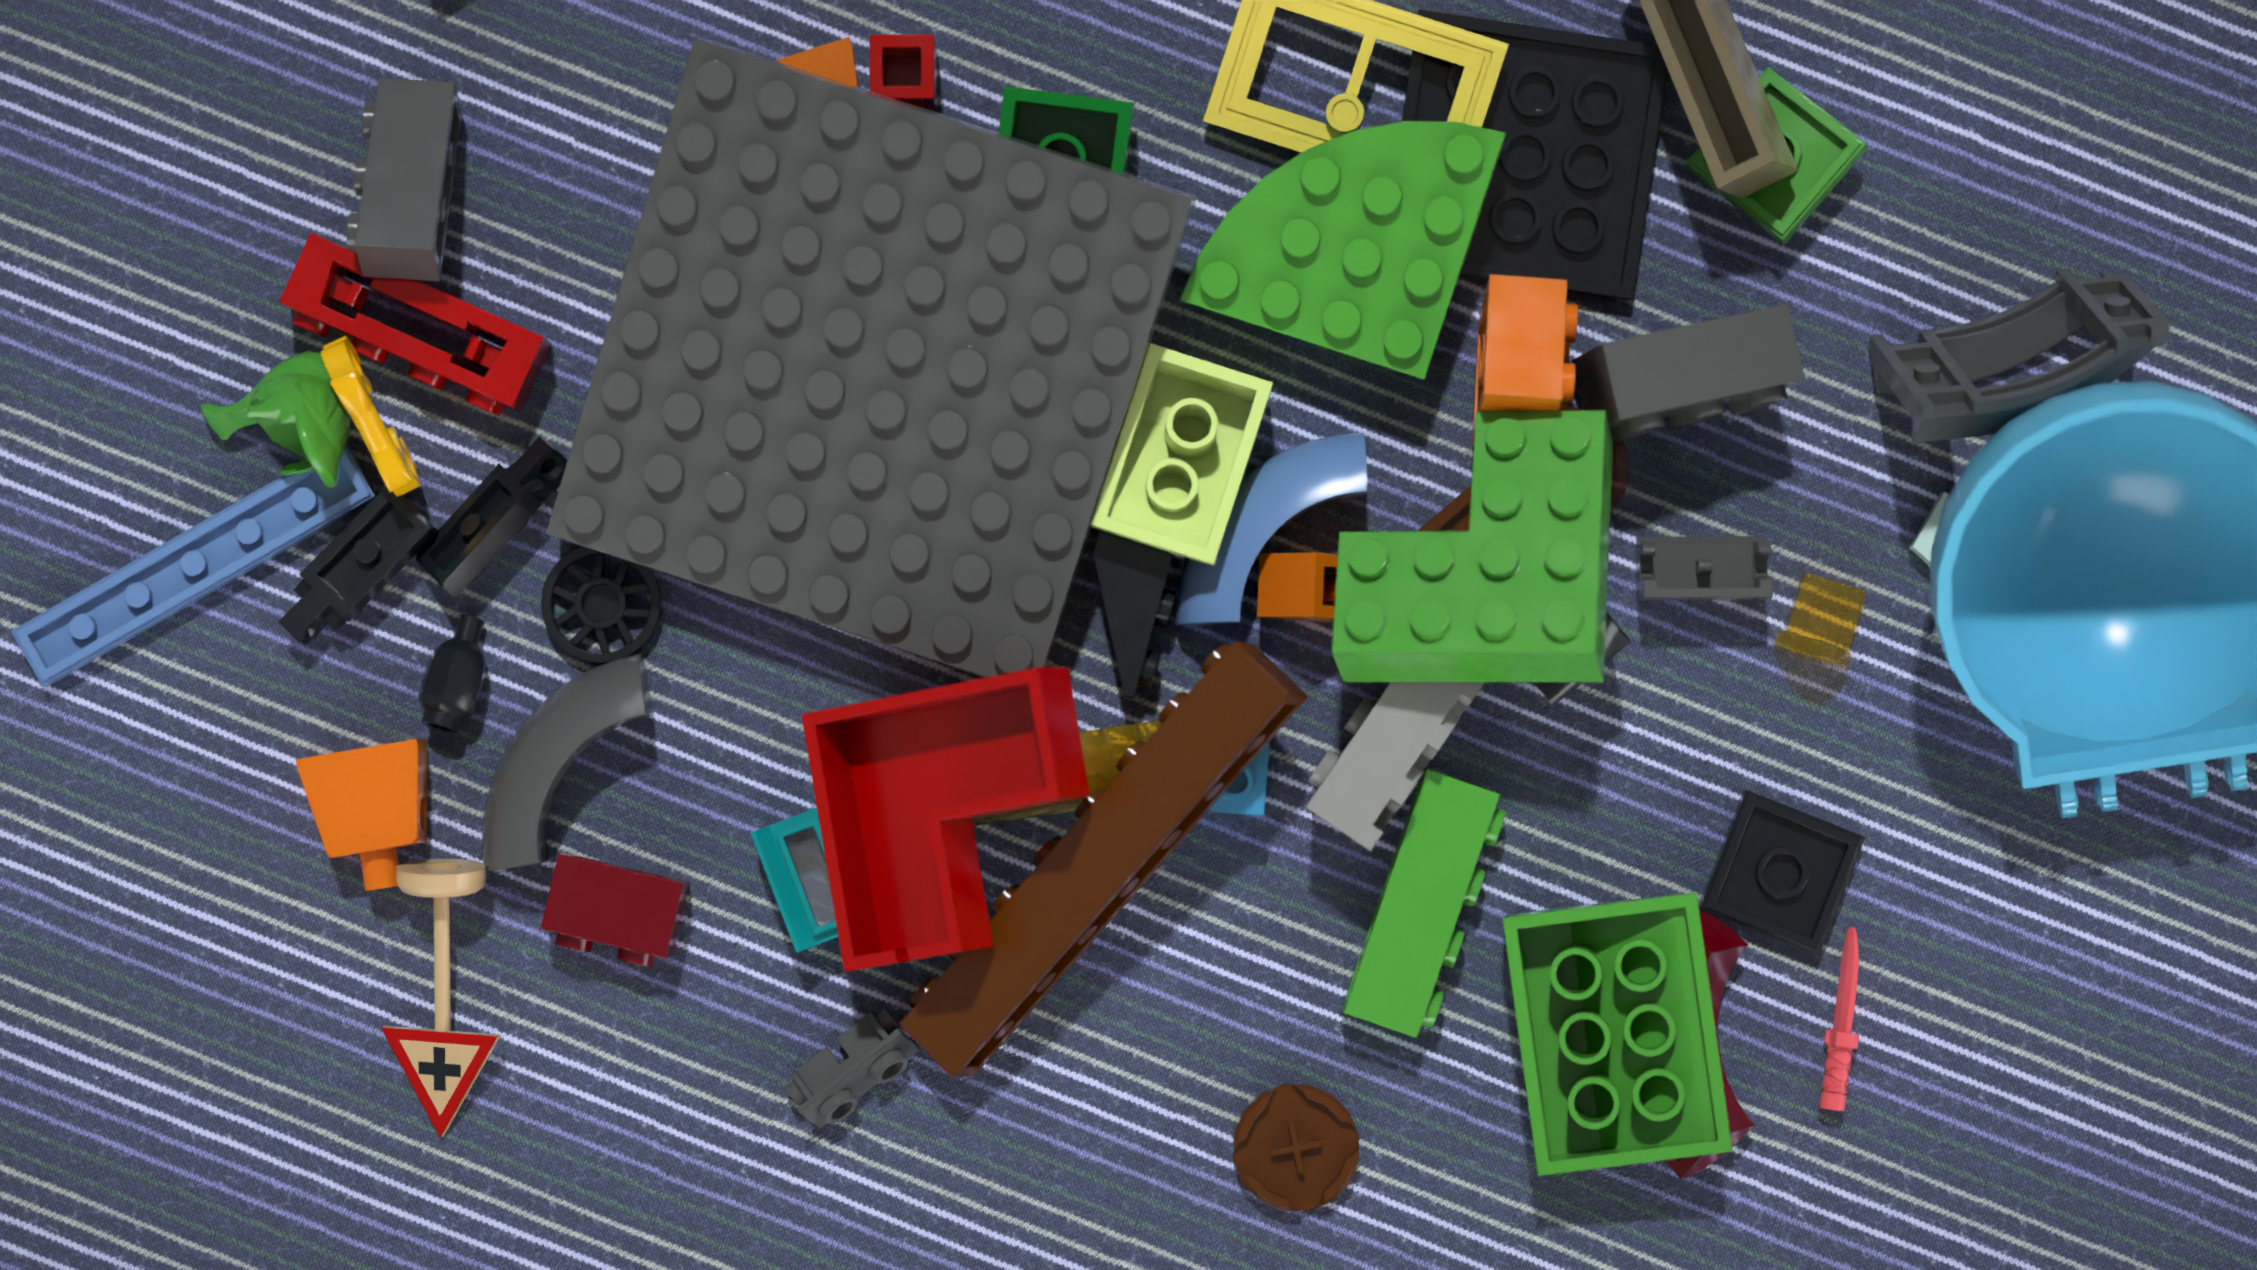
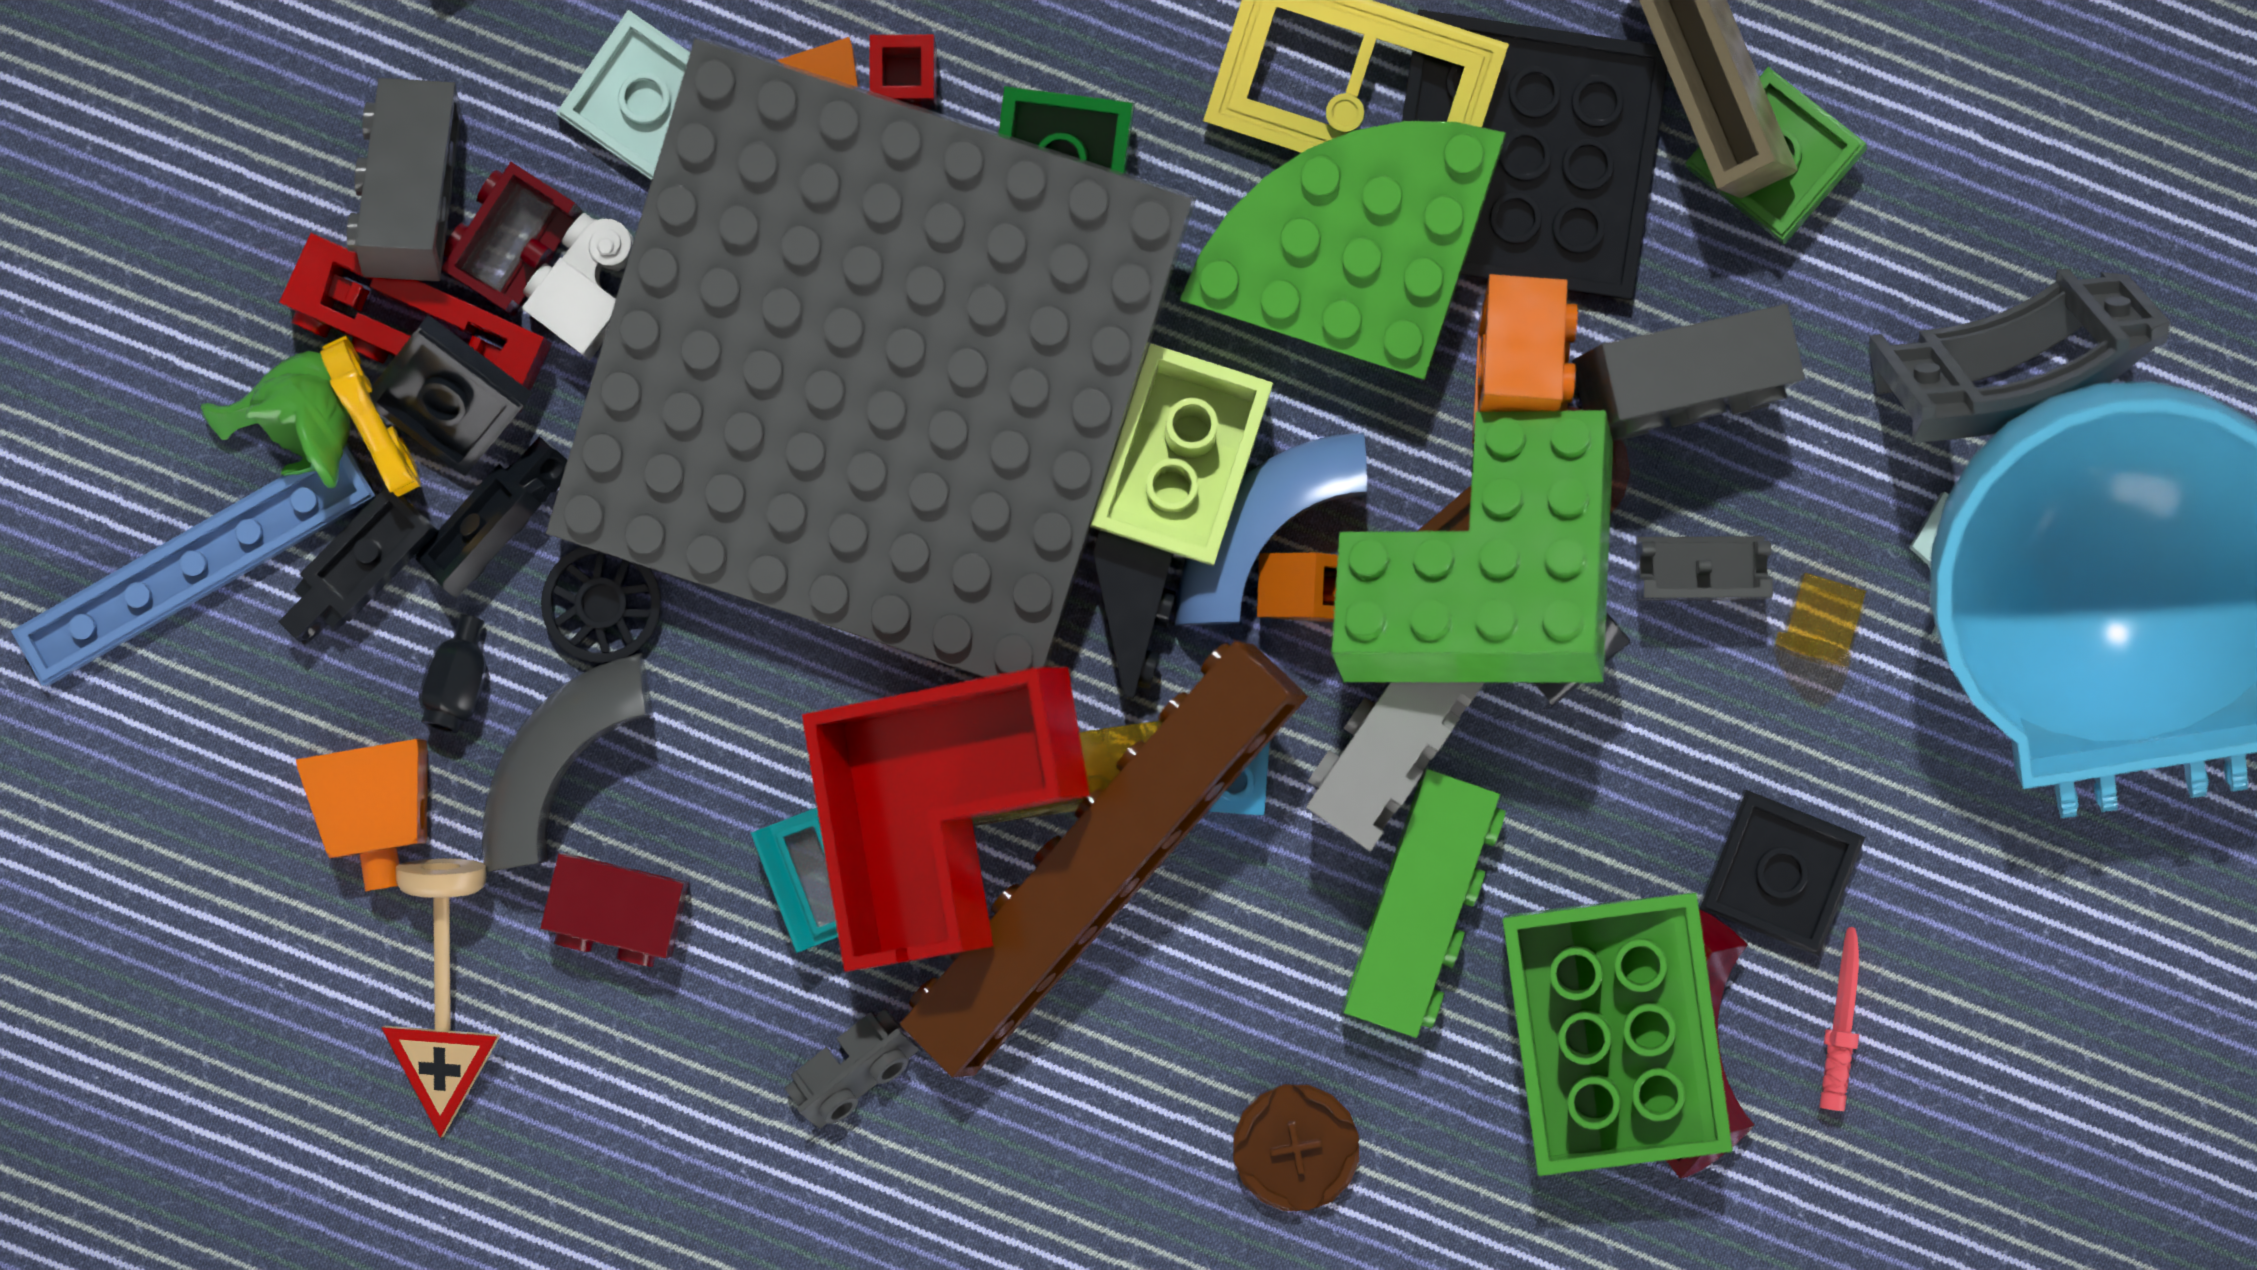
(447, 395): none -> black tile
(509, 236): none -> dark red window
(570, 293): none -> white brick
(629, 93): none -> light aqua tile

